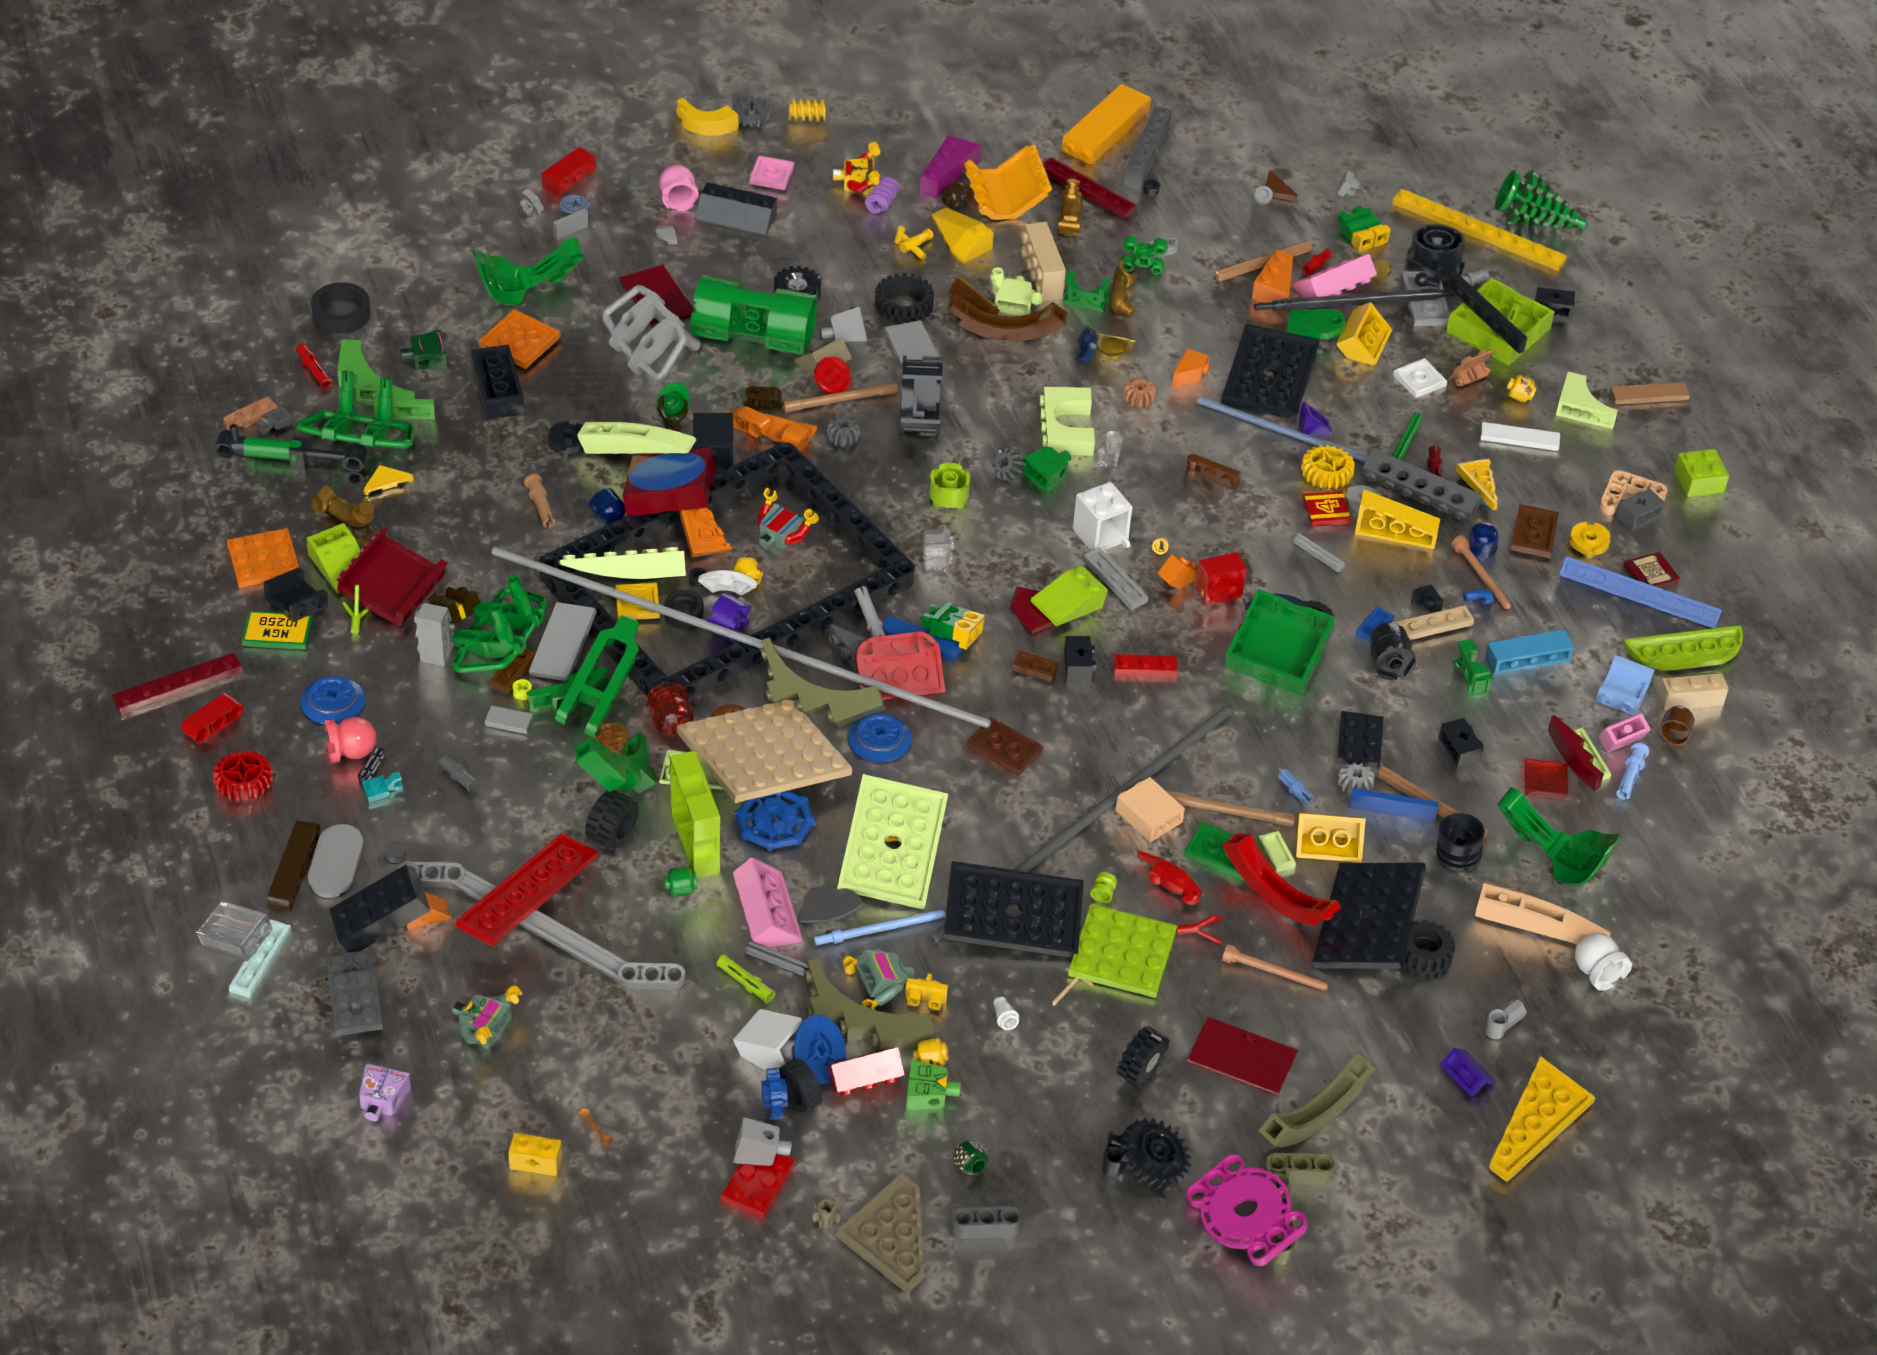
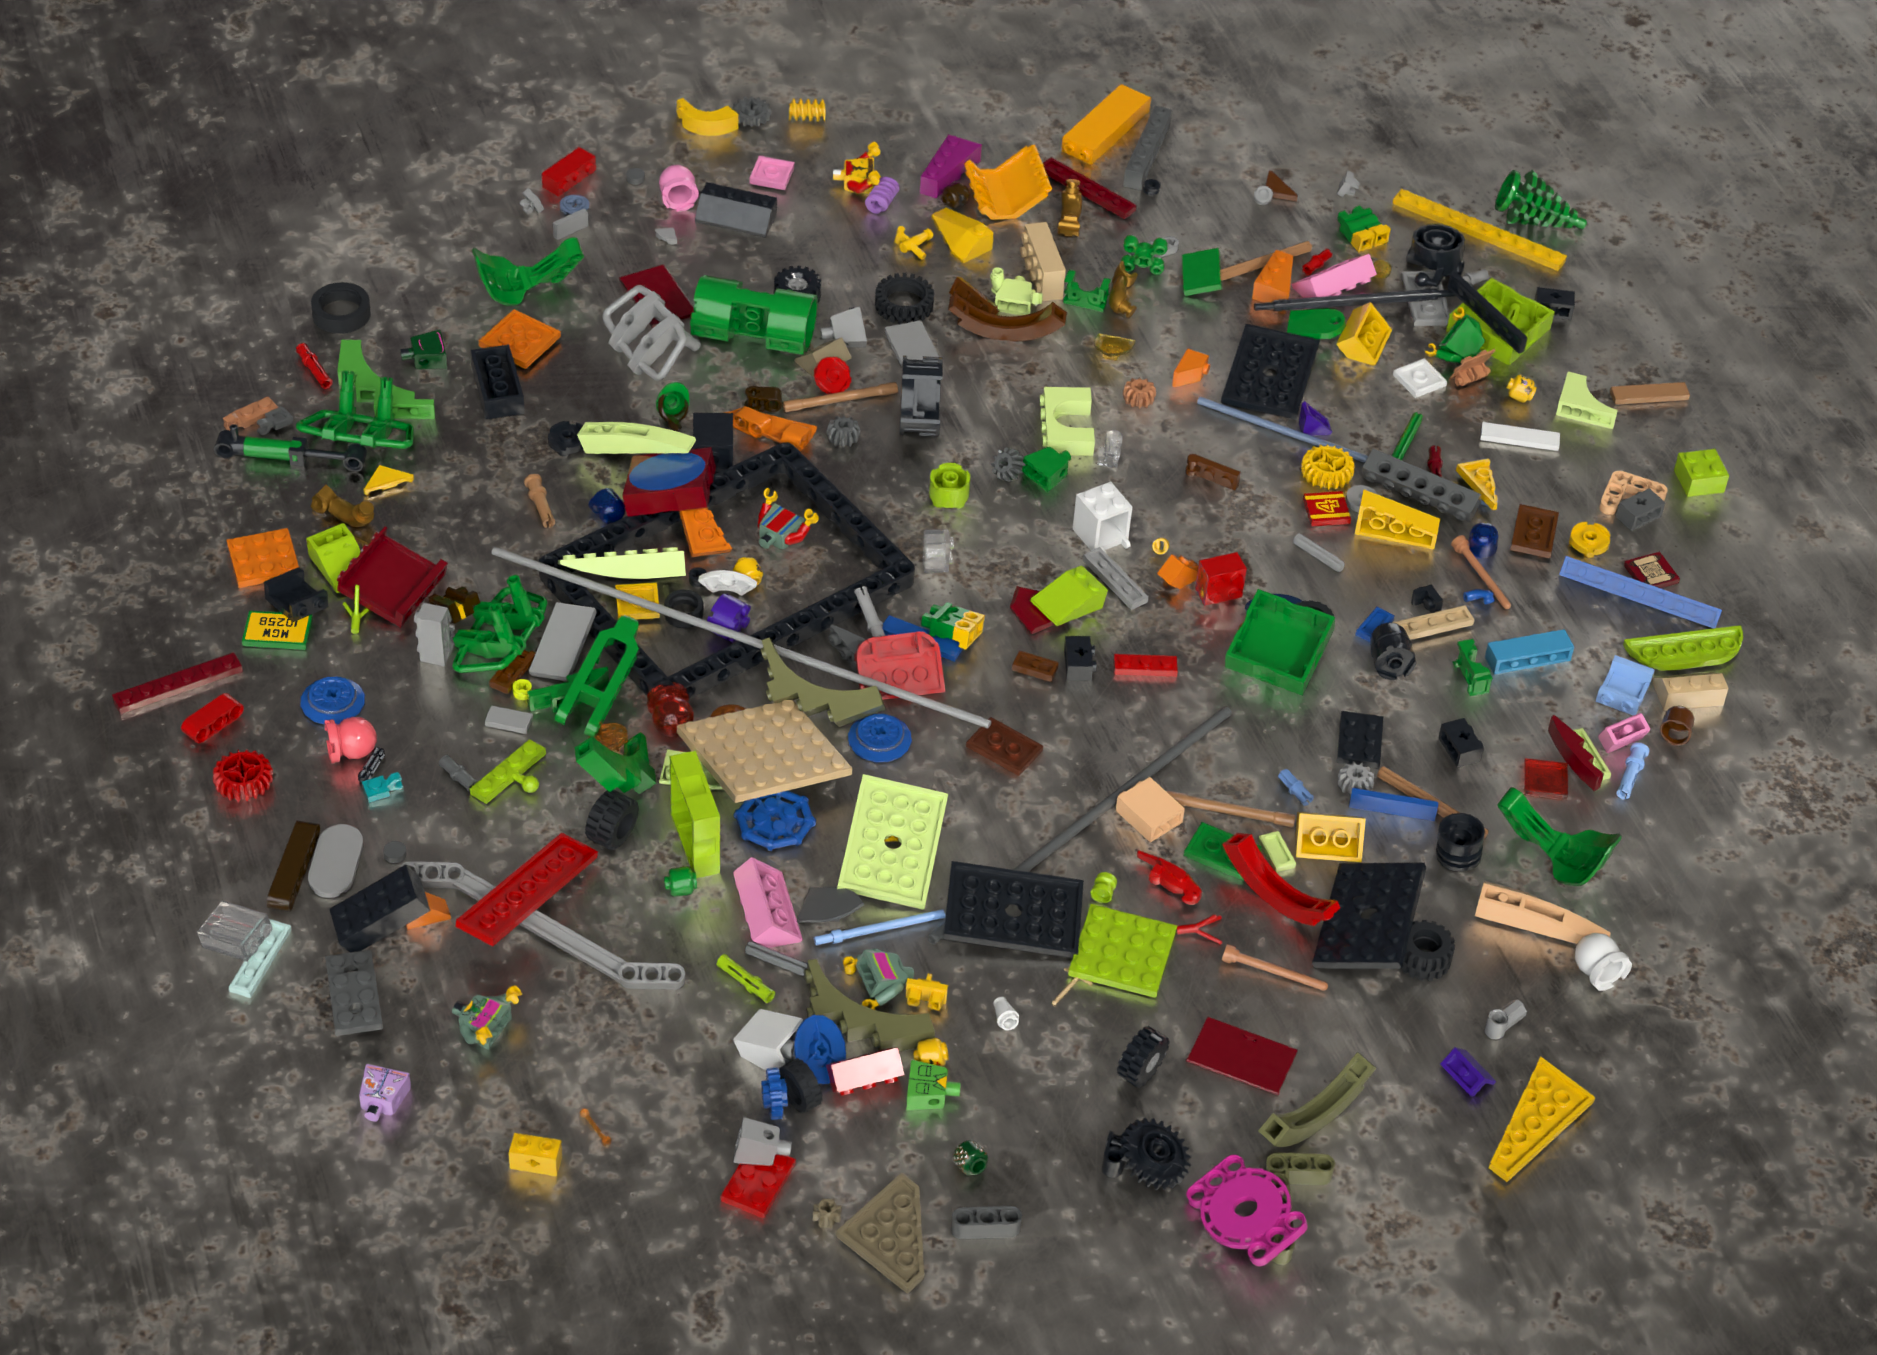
(510, 771): none -> lime plate
(1087, 343): dark blue tile -> none
(1201, 271): none -> green tile
(1461, 341): none -> green torso

